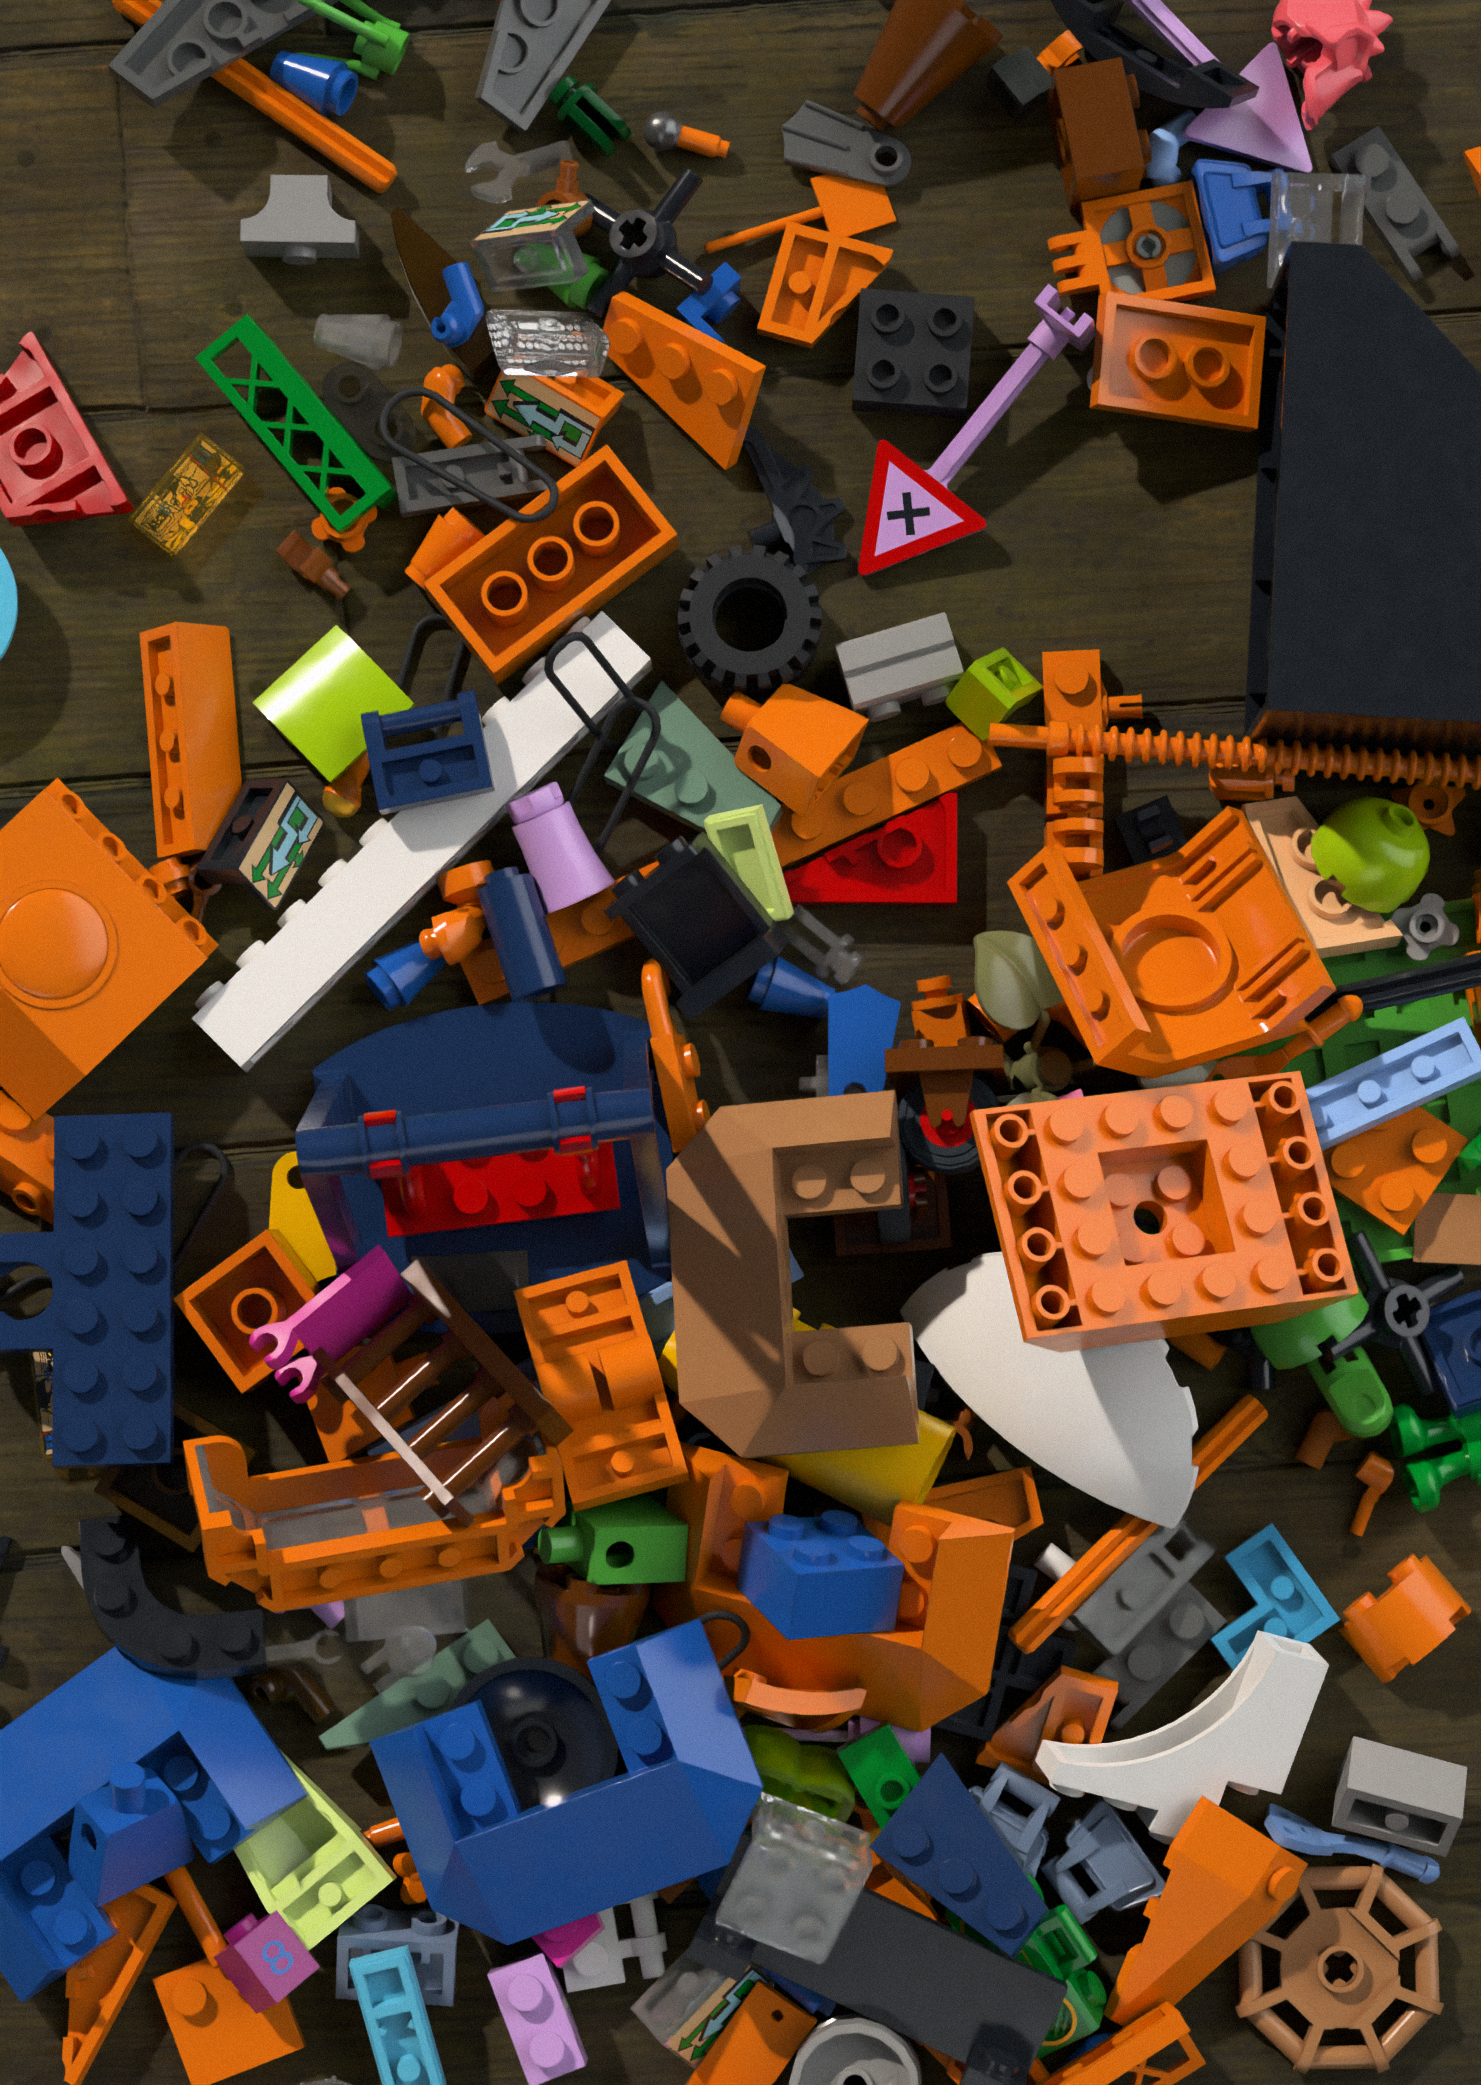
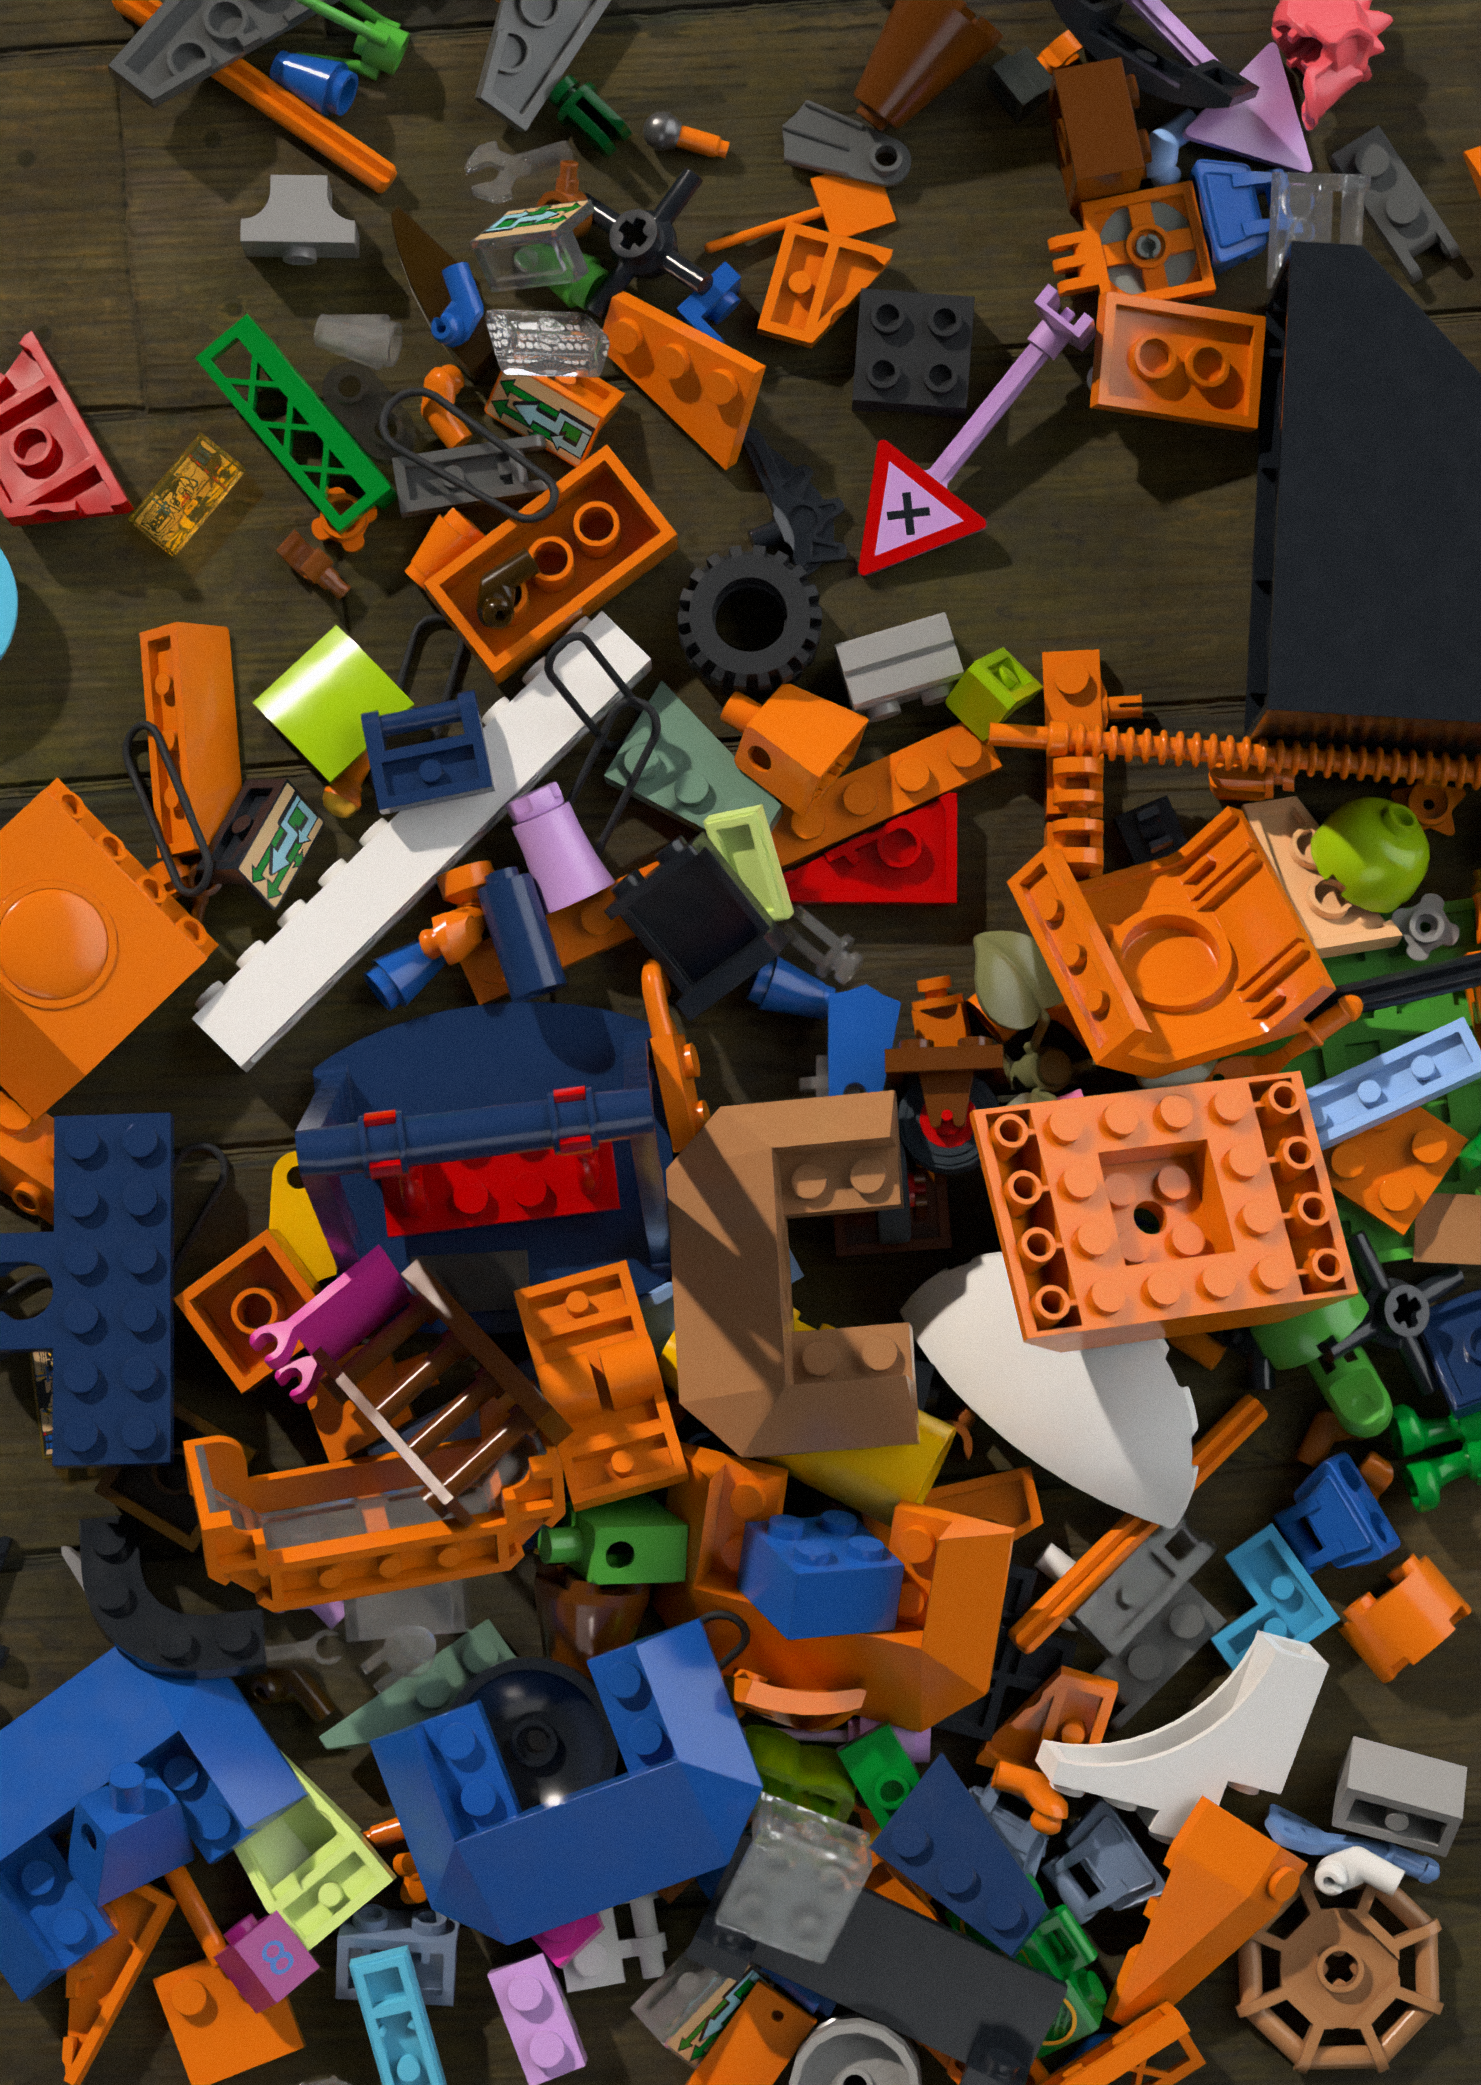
(208, 863): none -> black piece
(498, 589): none -> dark brown arm
(1035, 1787): none -> orange arm
(1341, 1516): none -> blue piece
(1354, 1867): none -> white arm

